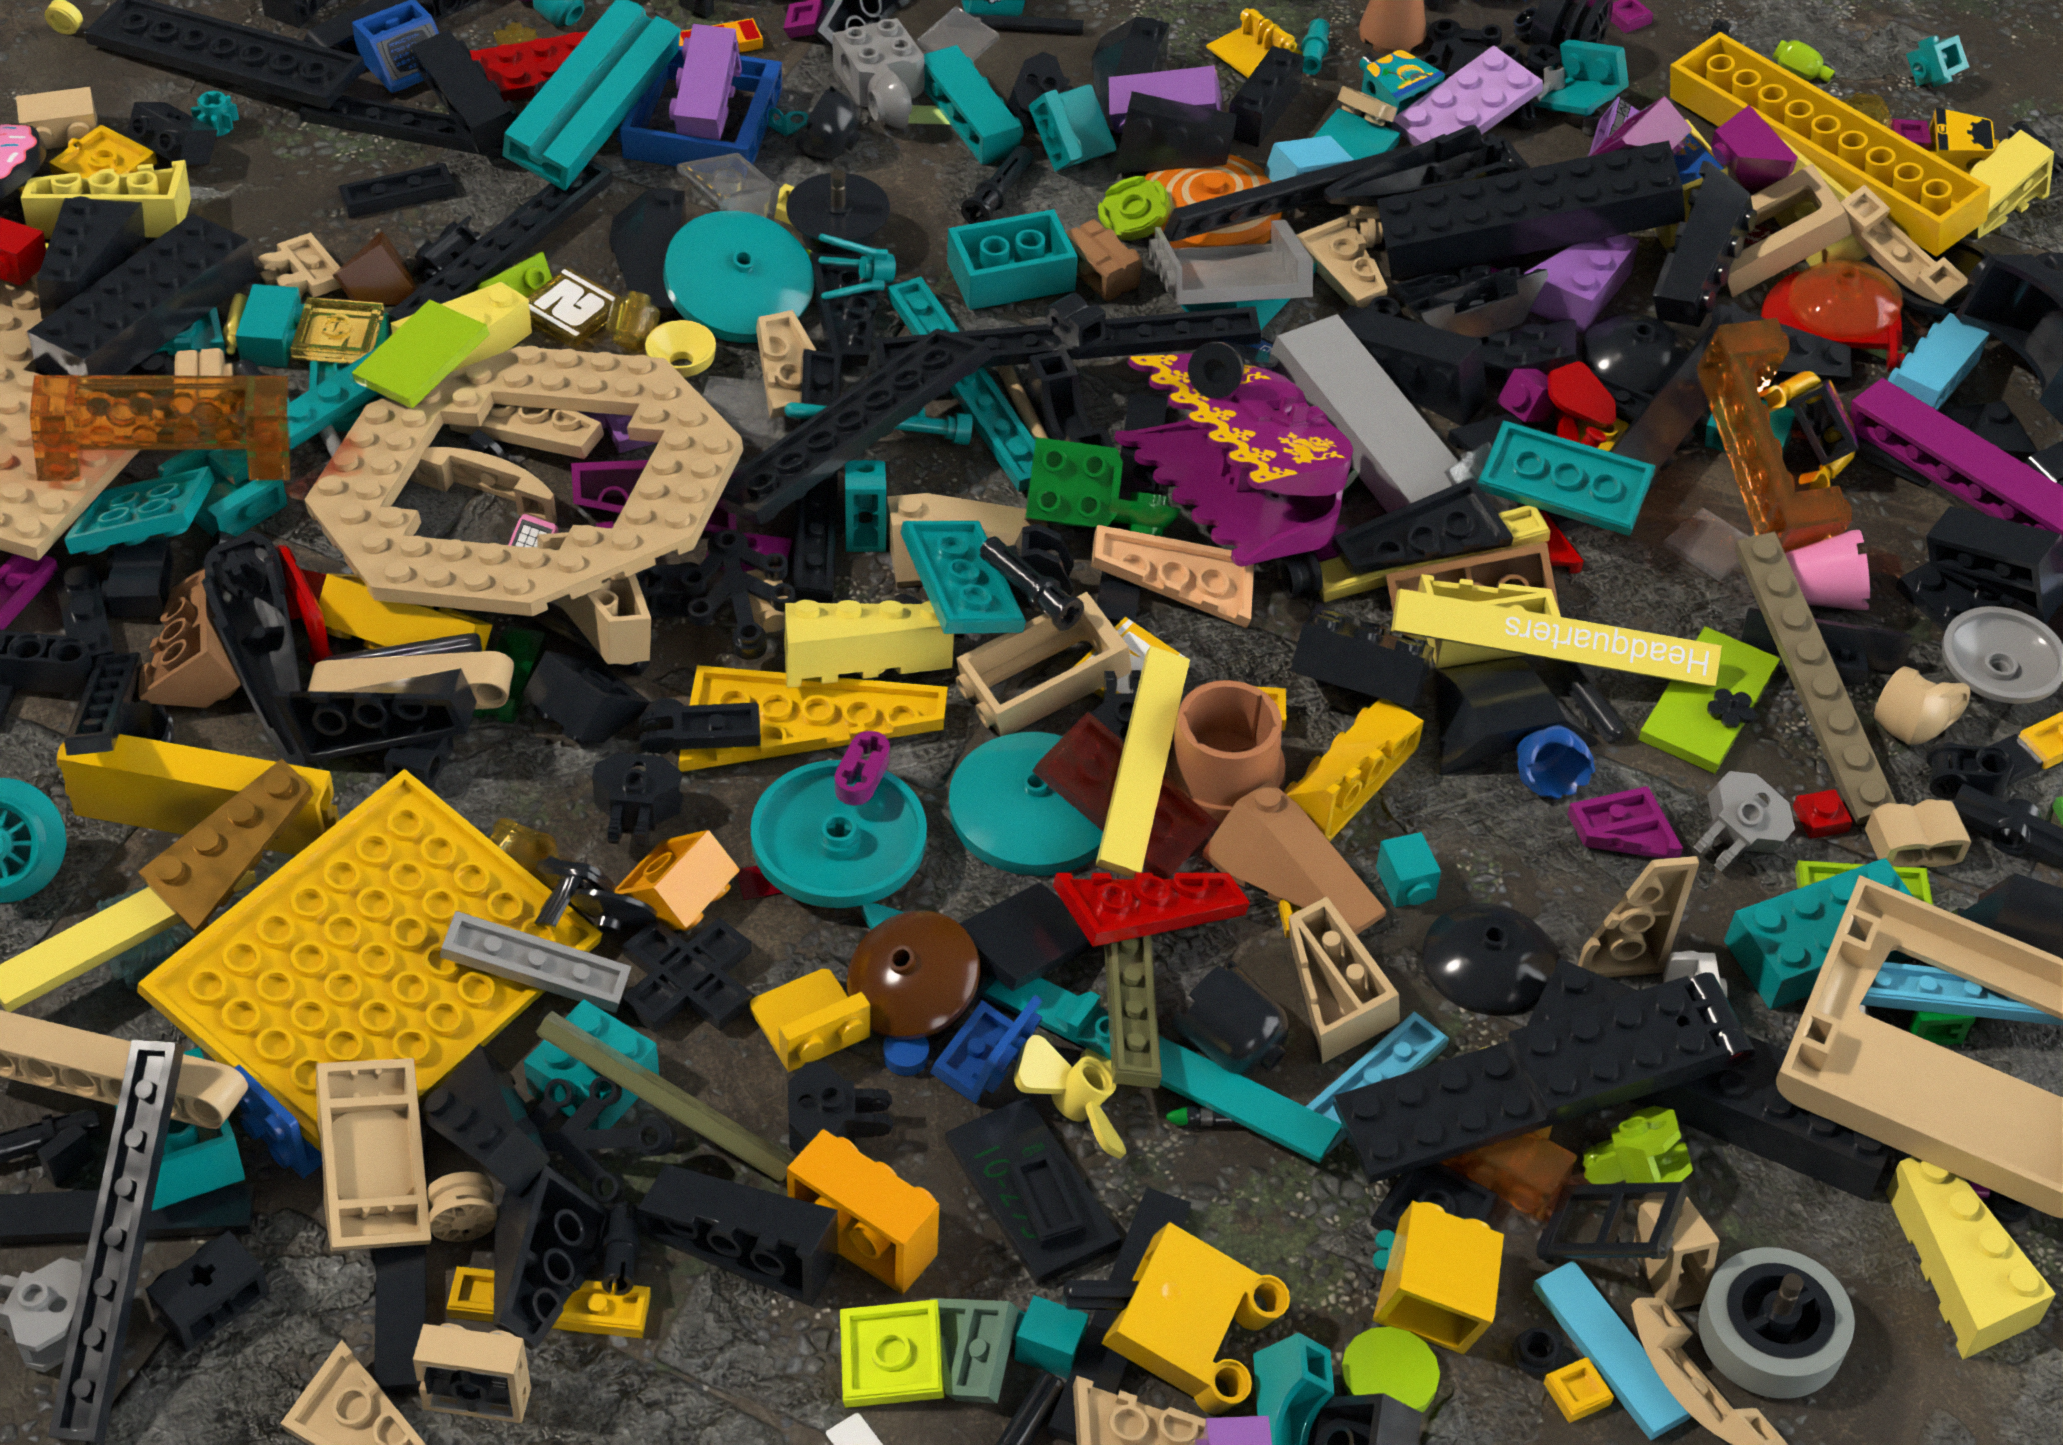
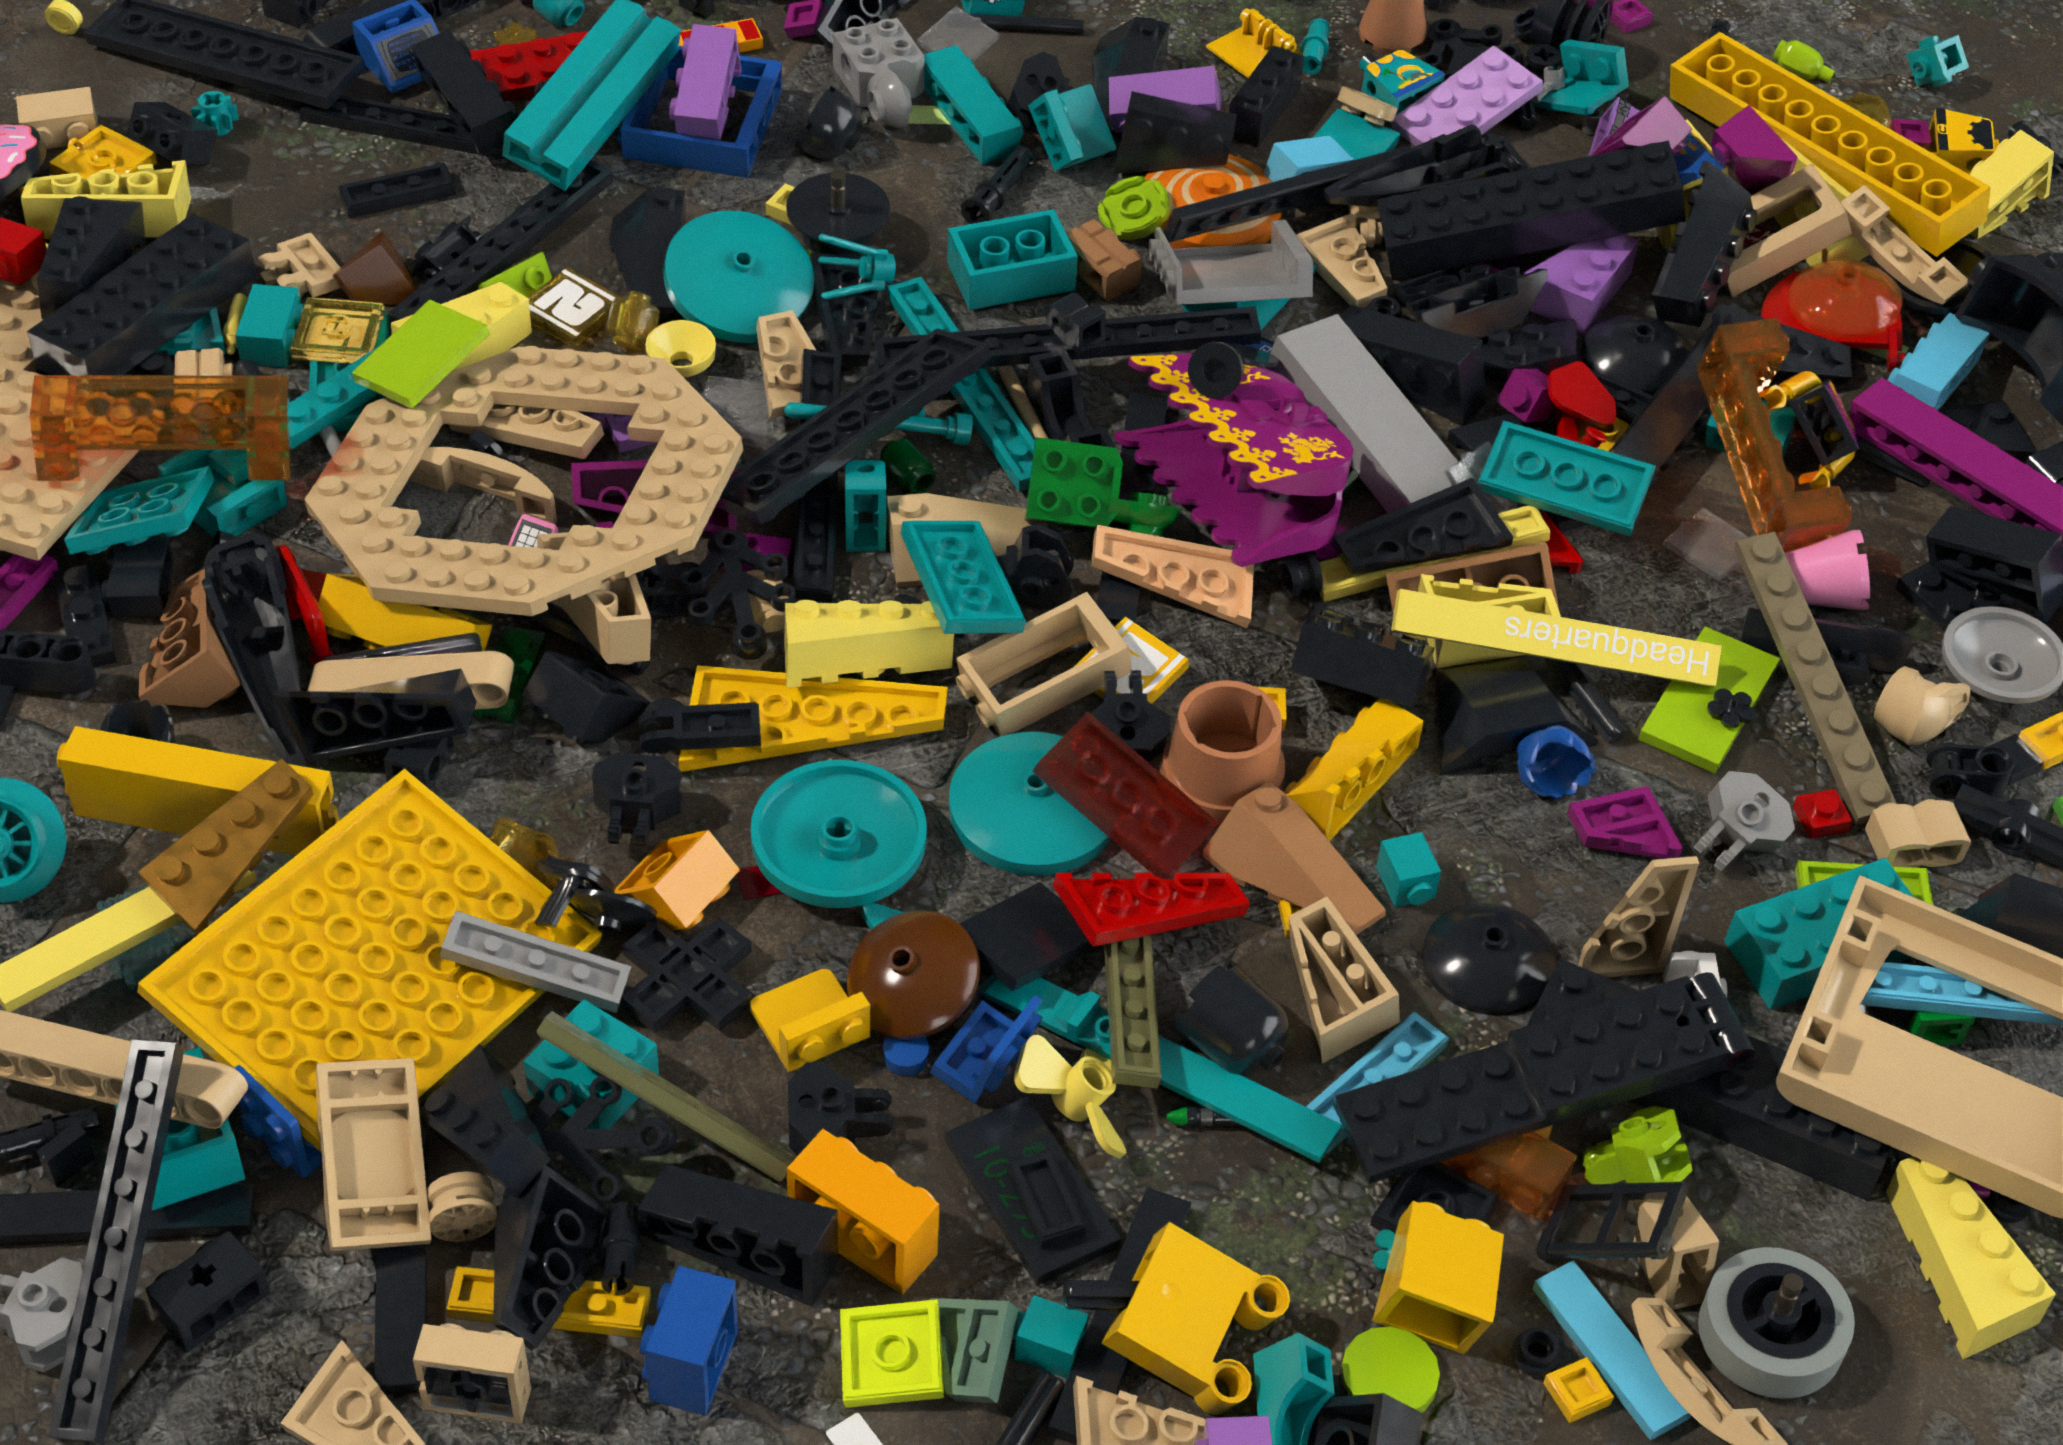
(103, 704): black tile -> none
(690, 1339): none -> blue brick
(732, 184): clear slope -> none
(784, 124): teal piece -> none
(869, 770): magenta beam -> none
(907, 467): none -> dark green brick
(1042, 592): black pin -> none
(1143, 763): light yellow tile -> none

